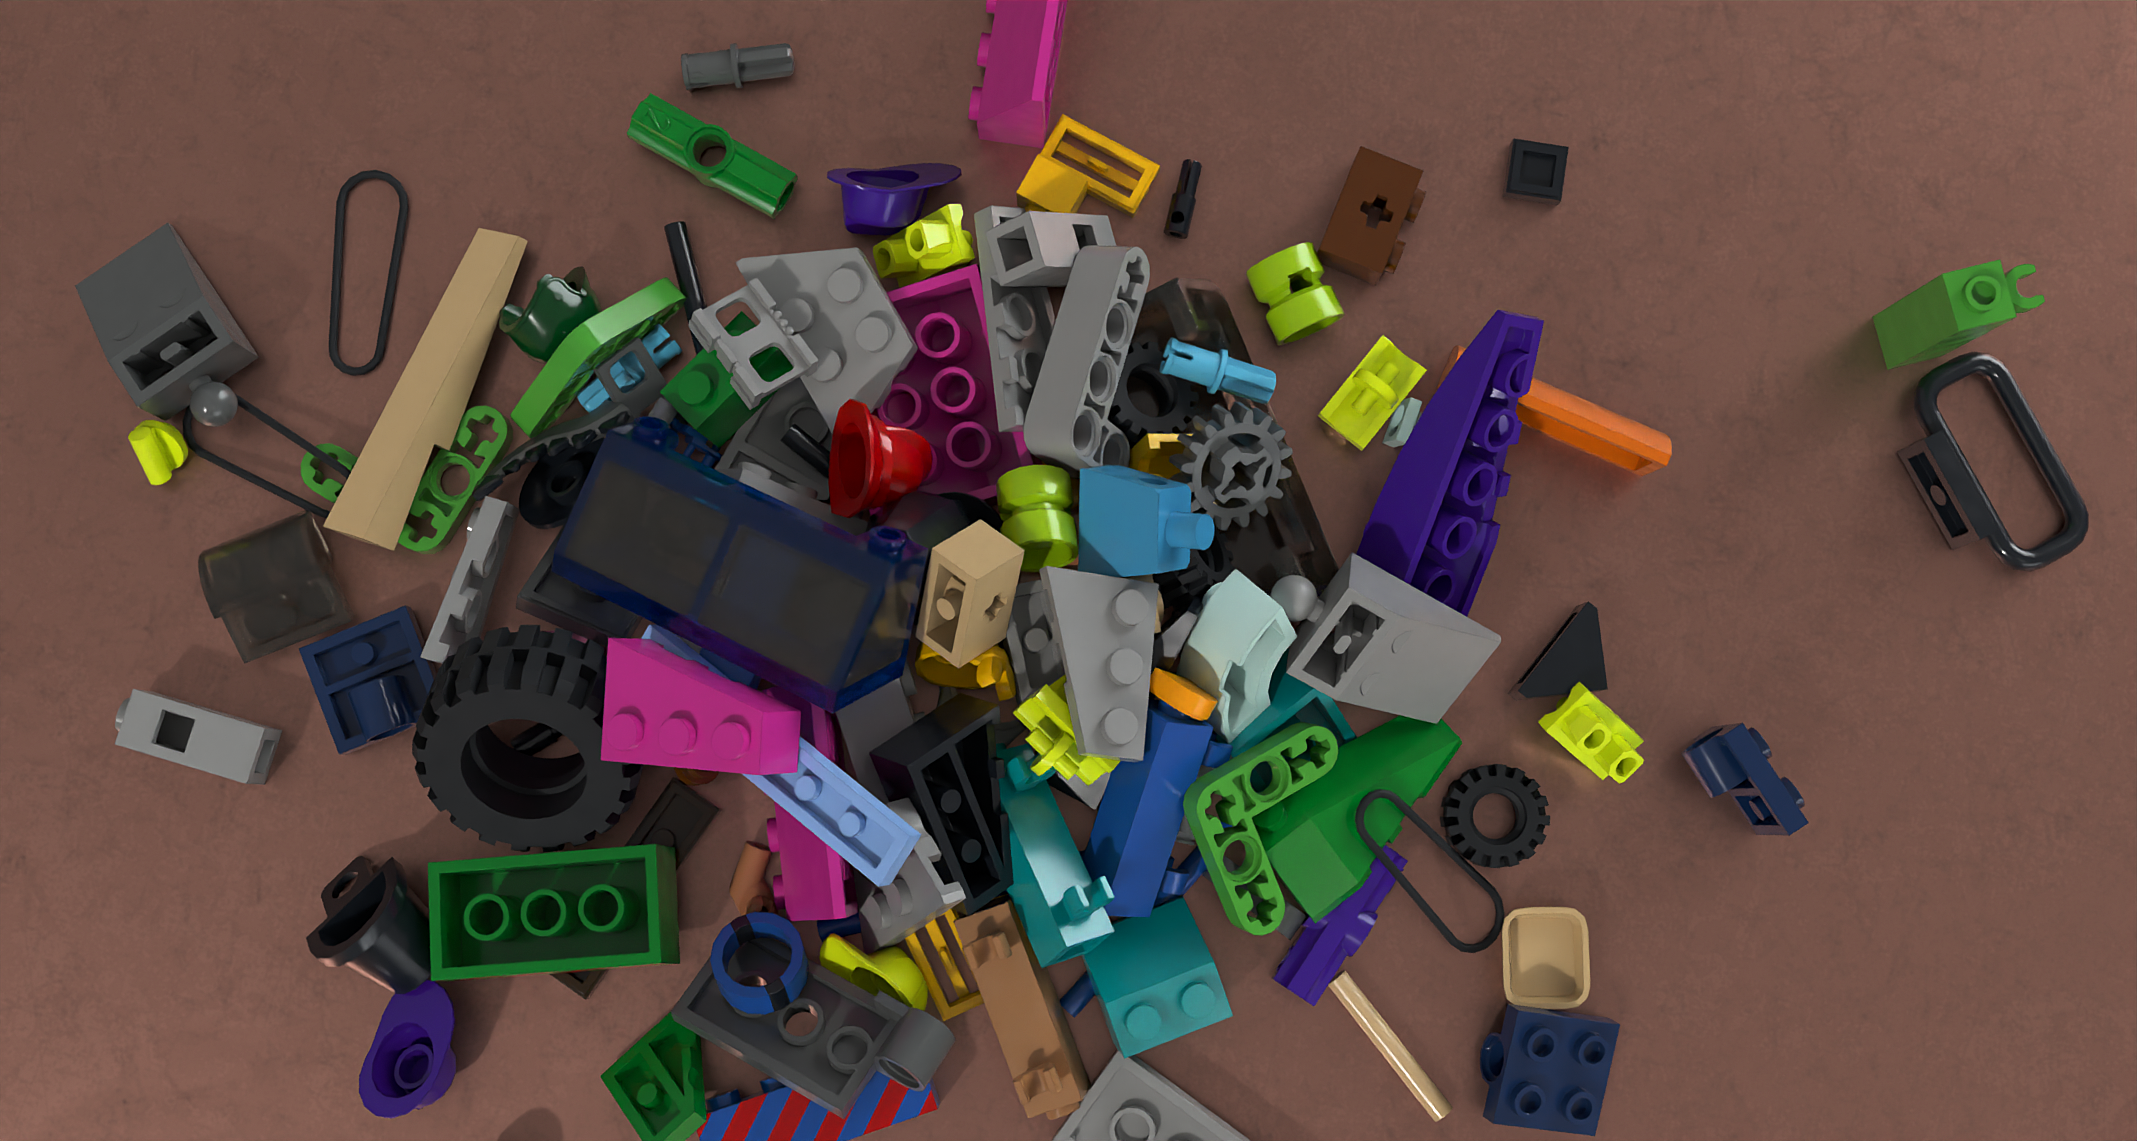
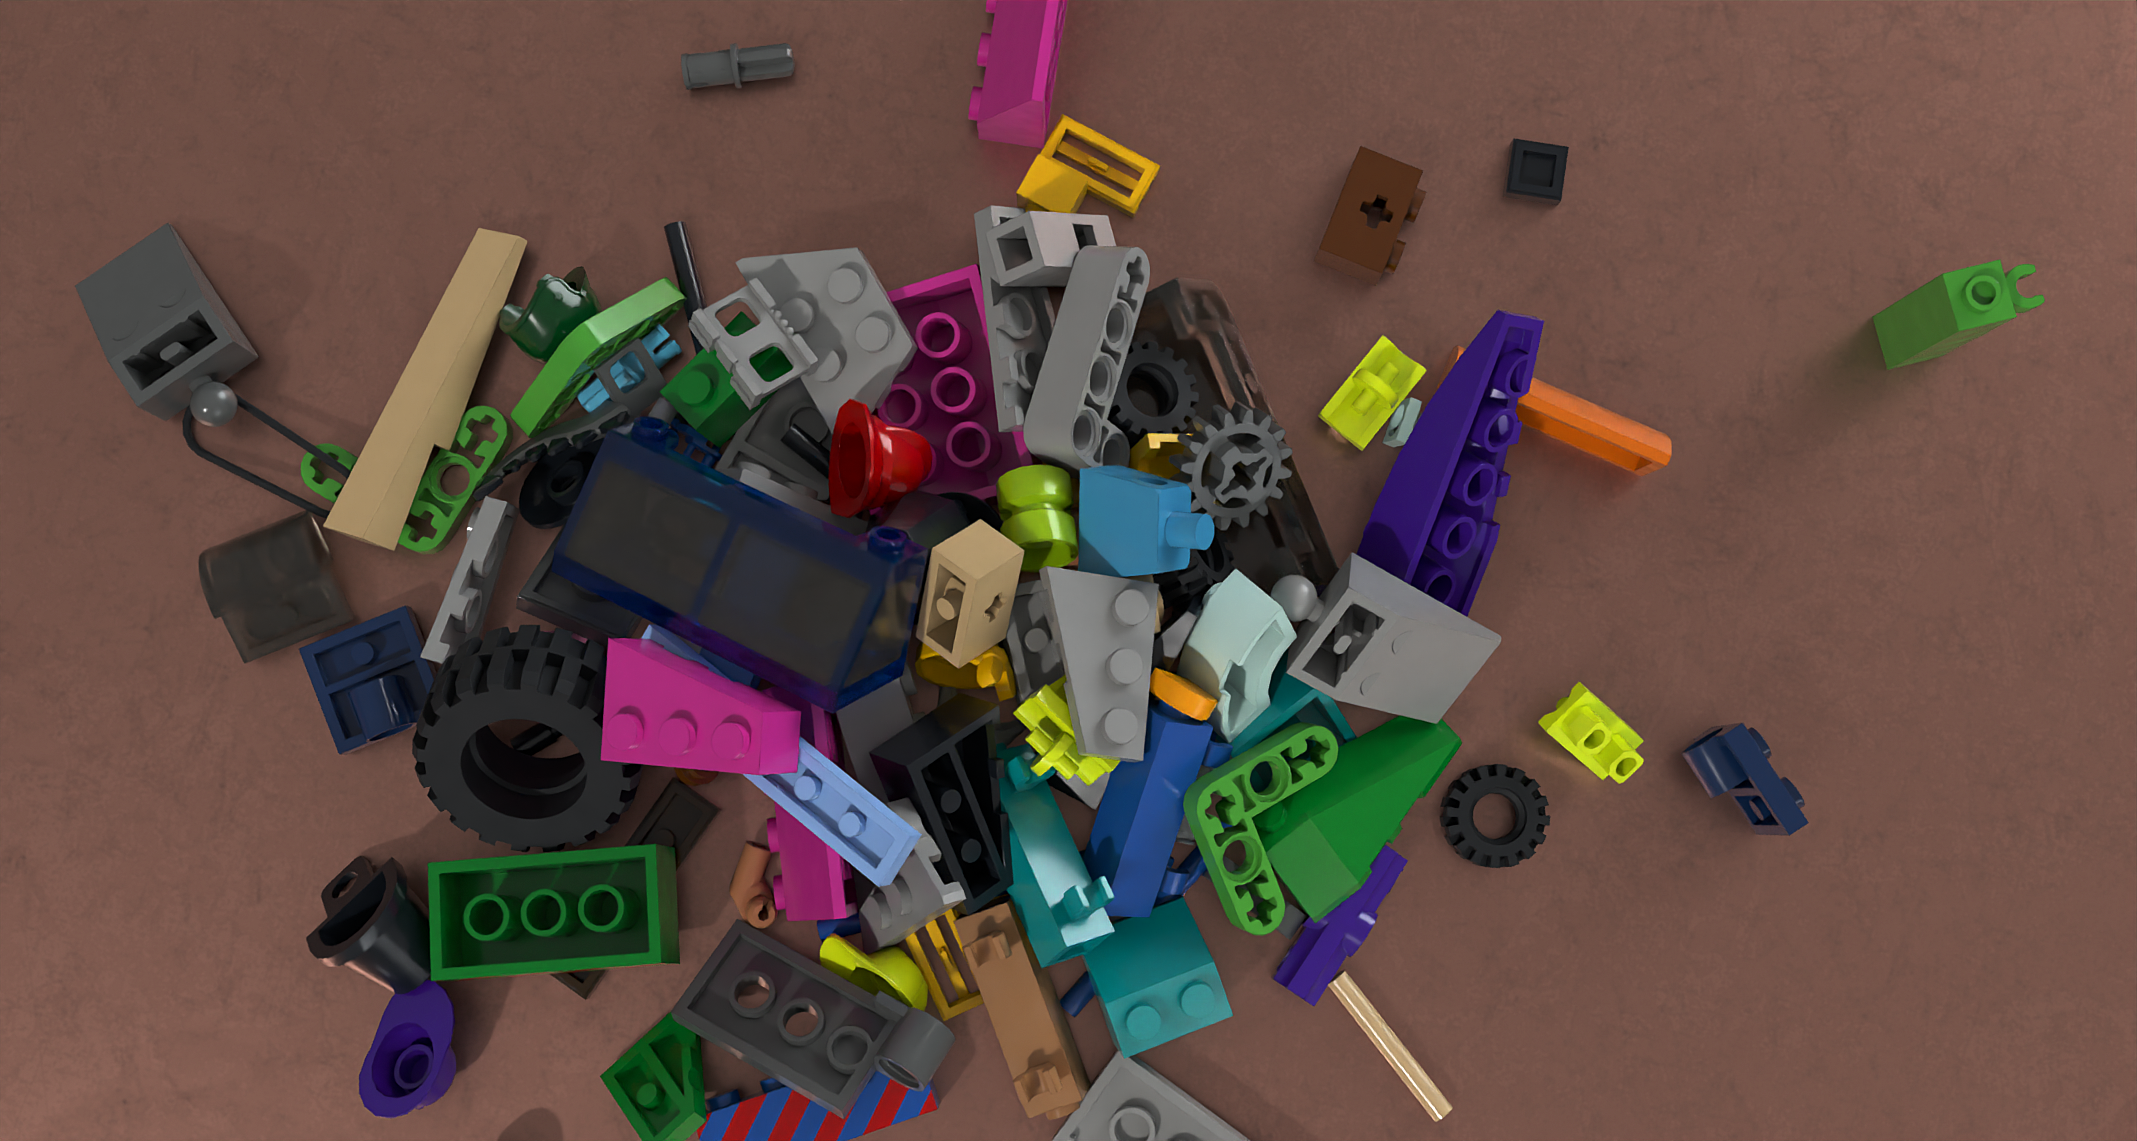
(159, 449): neon yellow plate -> none
(196, 736): light grey brick -> none
(337, 263): black piece -> none
(683, 140): green piece -> none
(766, 997): blue piece -> none
(888, 197): dark purple piece -> none
(926, 248): neon yellow hips -> none
(1183, 201): black pin -> none
(1218, 371): medium azure axle -> none
(1306, 310): lime wheel -> none
(1433, 835): black piece -> none
(1546, 957): tan piece -> none
(1548, 1069): dark blue plate -> none
(1568, 658): black slope -> none
(1954, 489): black bar -> none

